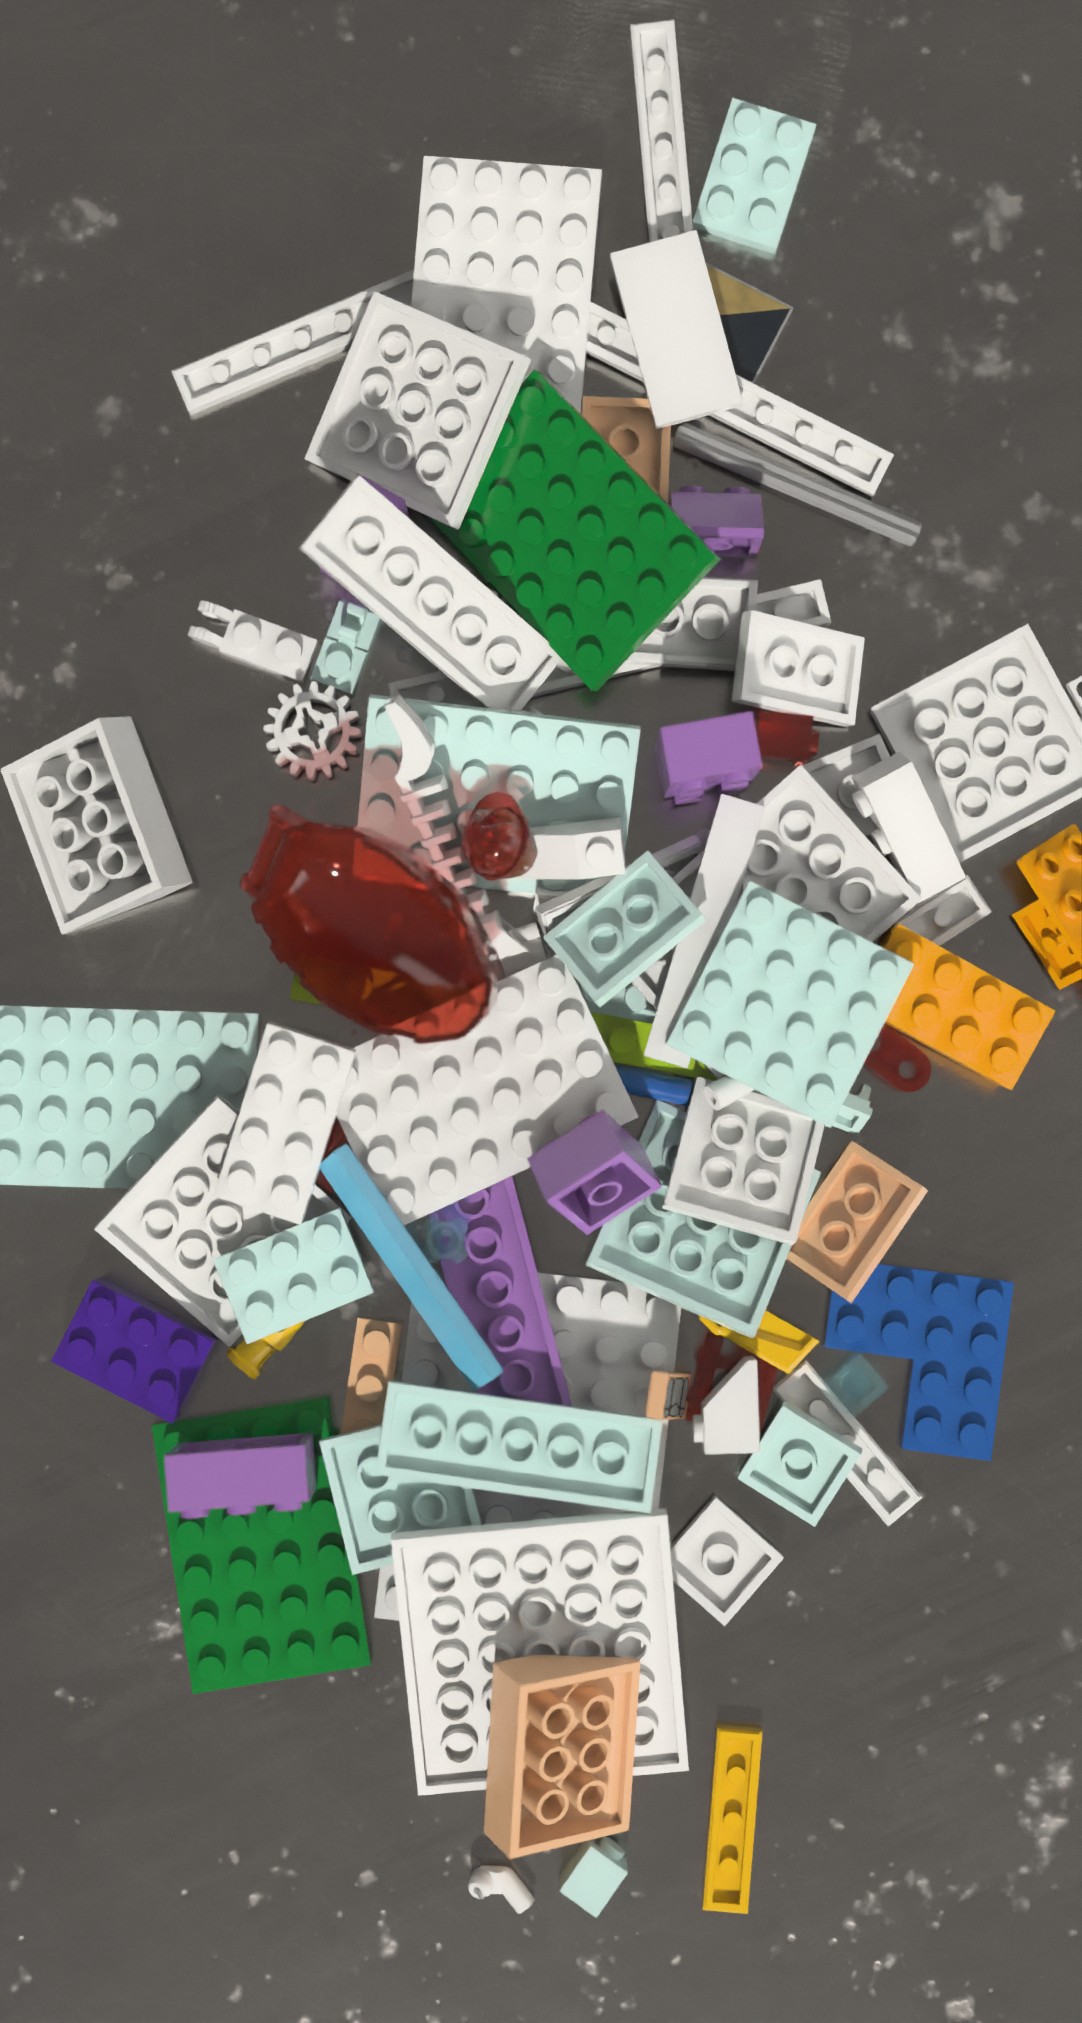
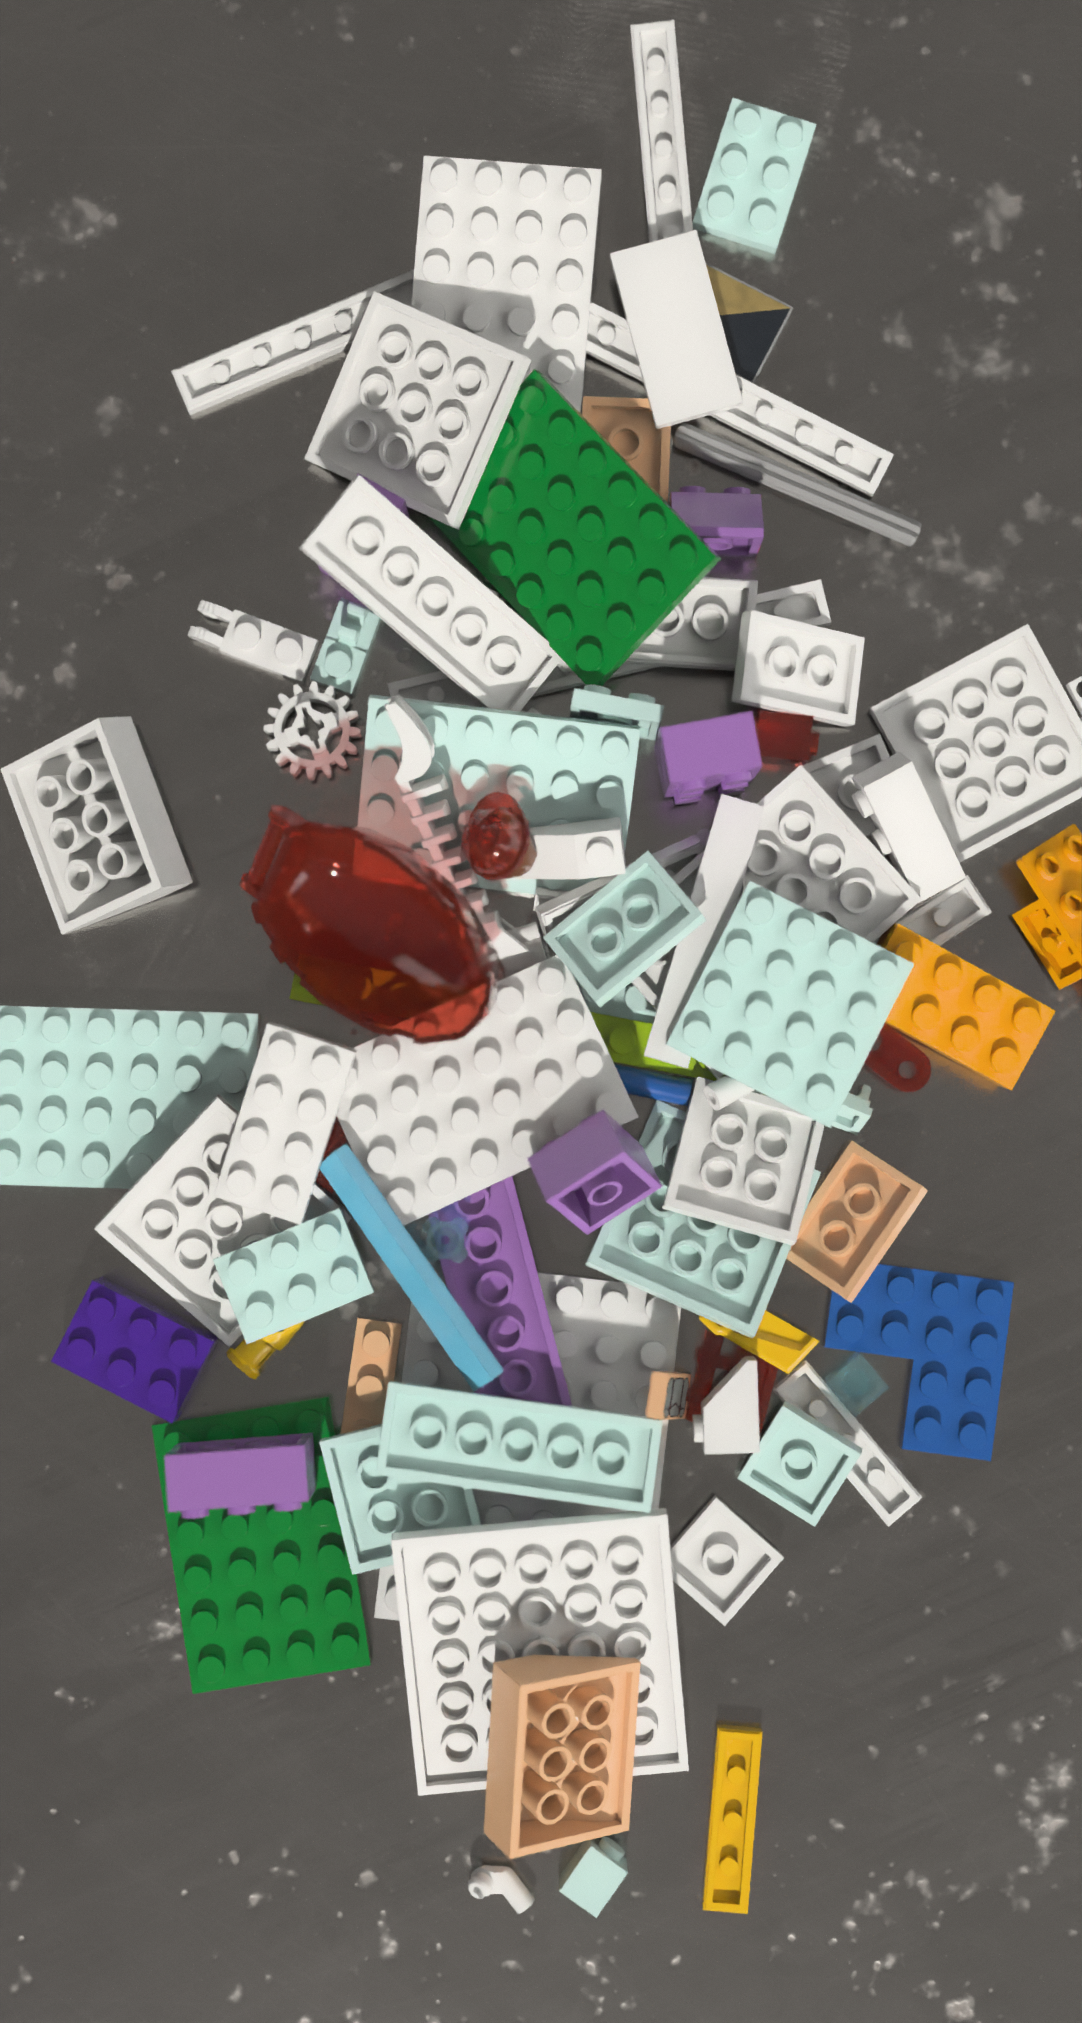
(599, 705): none -> light aqua plate

